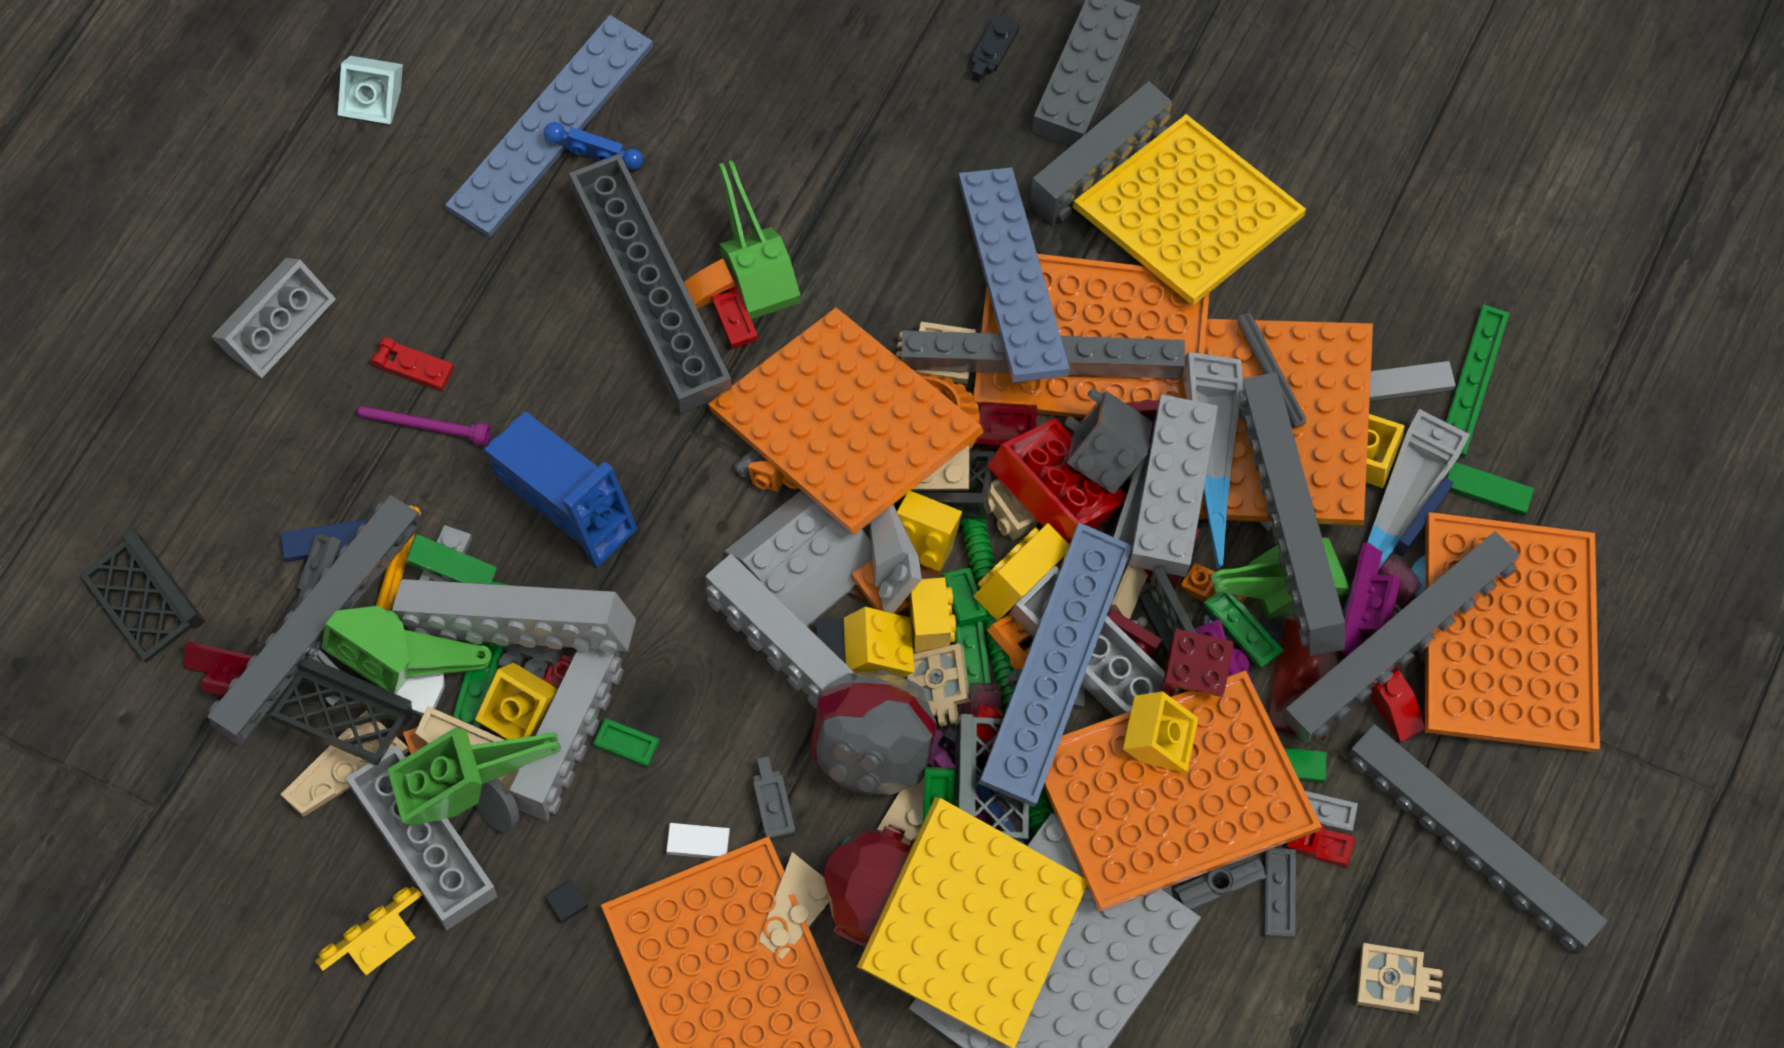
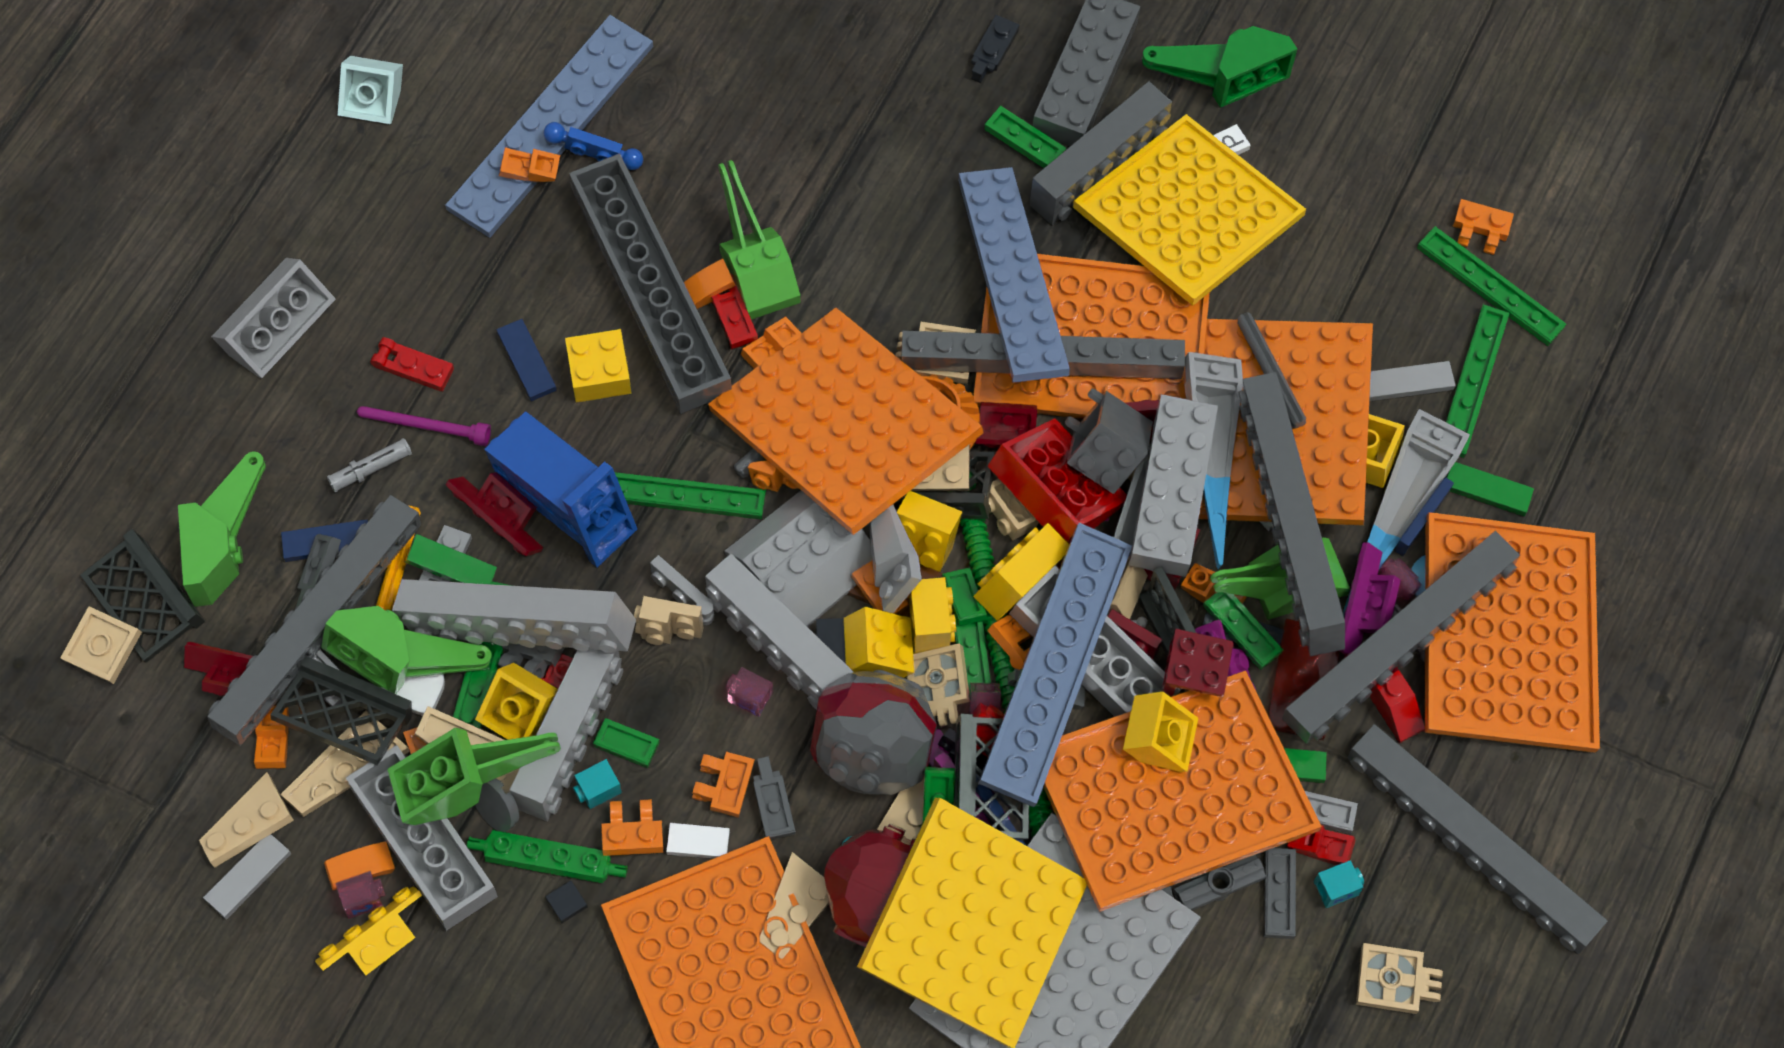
(101, 645): none -> tan plate
(210, 532): none -> bright green slope
(247, 822): none -> tan wing
(247, 876): none -> light grey tile
(271, 743): none -> orange slope
(358, 470): none -> light grey pin
(359, 861): none -> orange slope
(360, 894): none -> clear pink brick
(500, 507): none -> dark red bracket
(526, 360): none -> dark blue tile
(536, 167): none -> orange slope
(547, 856): none -> green plate
(596, 784): none -> teal brick
(598, 365): none -> yellow brick
(632, 837): none -> orange plate
(661, 618): none -> tan plate
(682, 589): none -> light grey plate
(692, 496): none -> green tile
(731, 785): none -> orange plate
(749, 691): none -> clear pink brick
(774, 339): none -> orange slope
(1023, 137): none -> green plate
(1234, 139): none -> white tile
(1237, 69): none -> green slope
(1339, 883): none -> teal brick
(1482, 220): none -> orange plate
(1491, 286): none -> green tile

